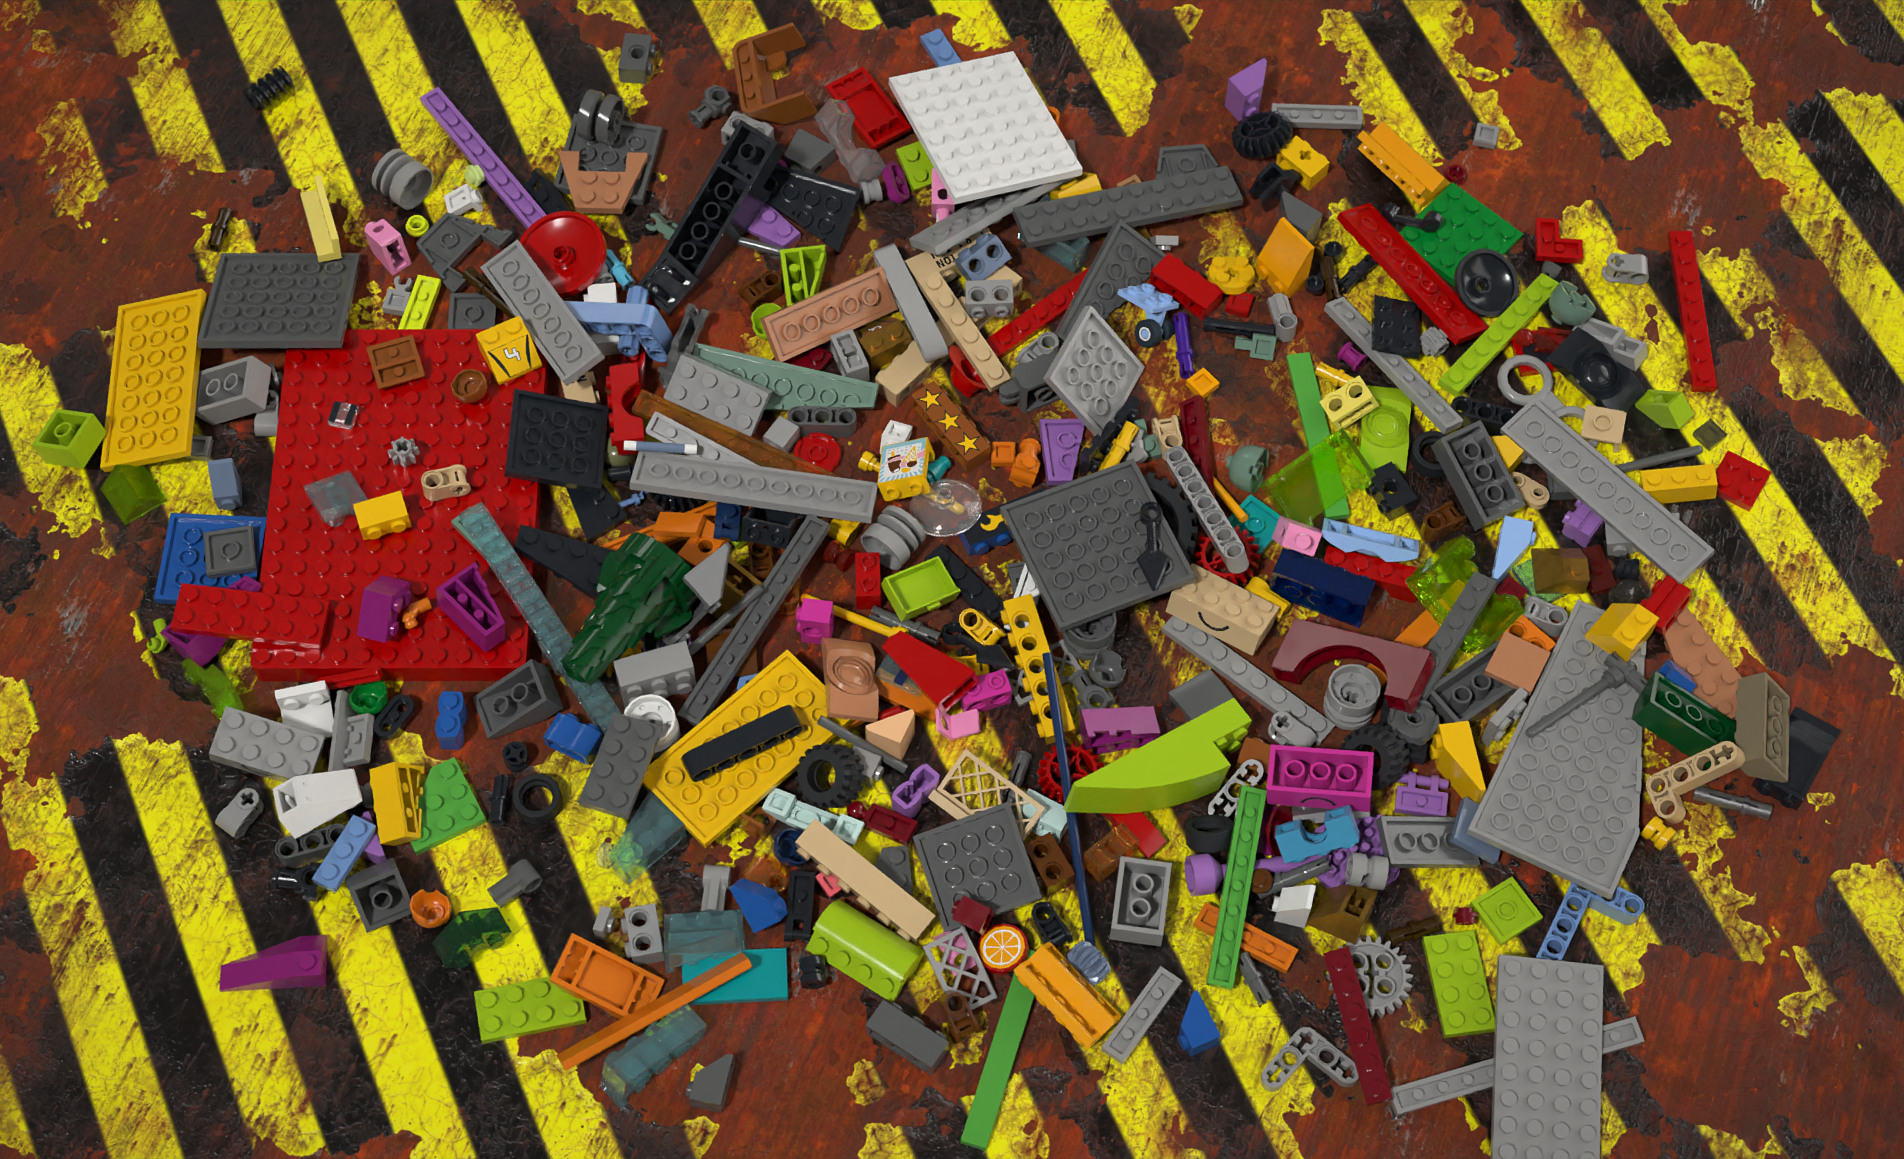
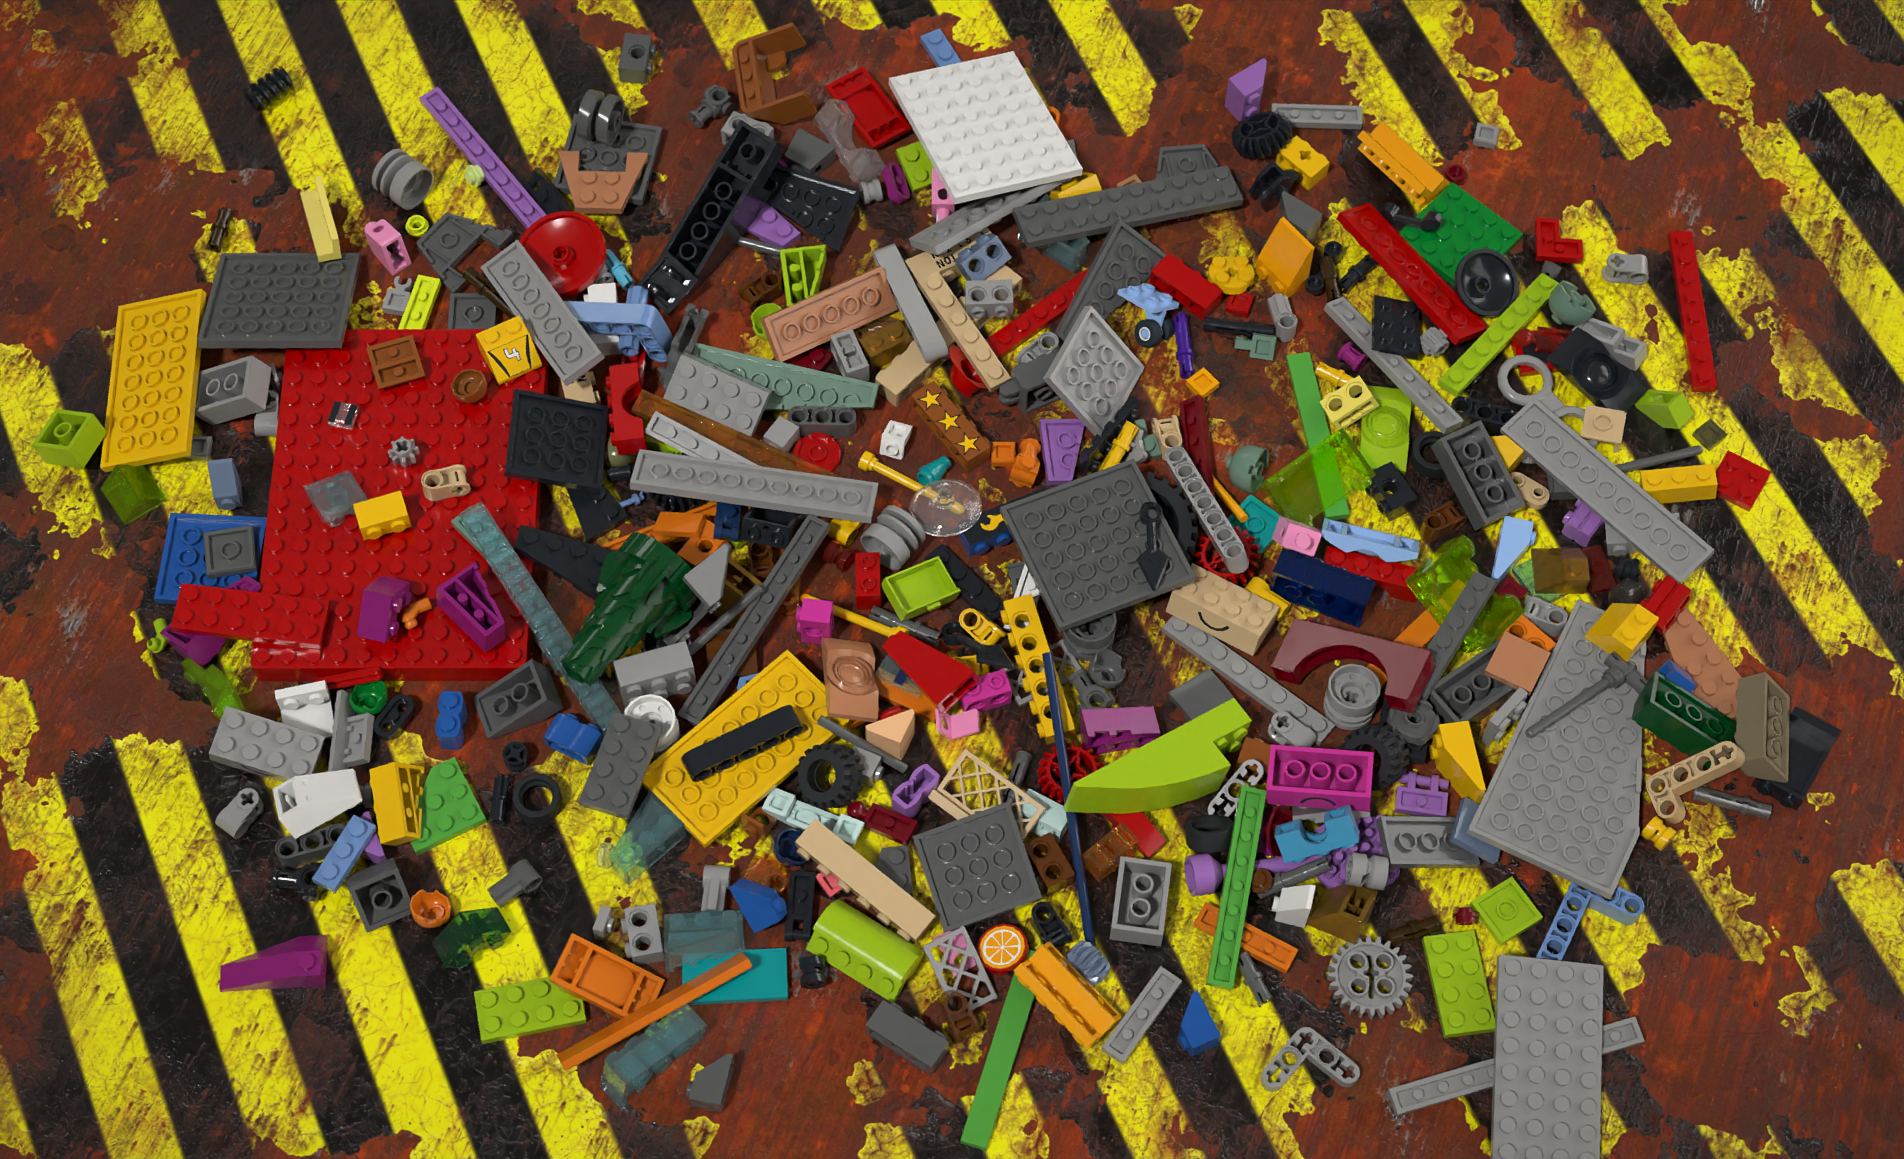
(463, 200): white bracket -> none
(660, 447): sand blue bar -> none
(664, 226): sand green plate -> none
(905, 469): panel -> none
(972, 914): dark red brick -> none
(1164, 243): light grey plate -> none
(1358, 1026): dark red plate -> none

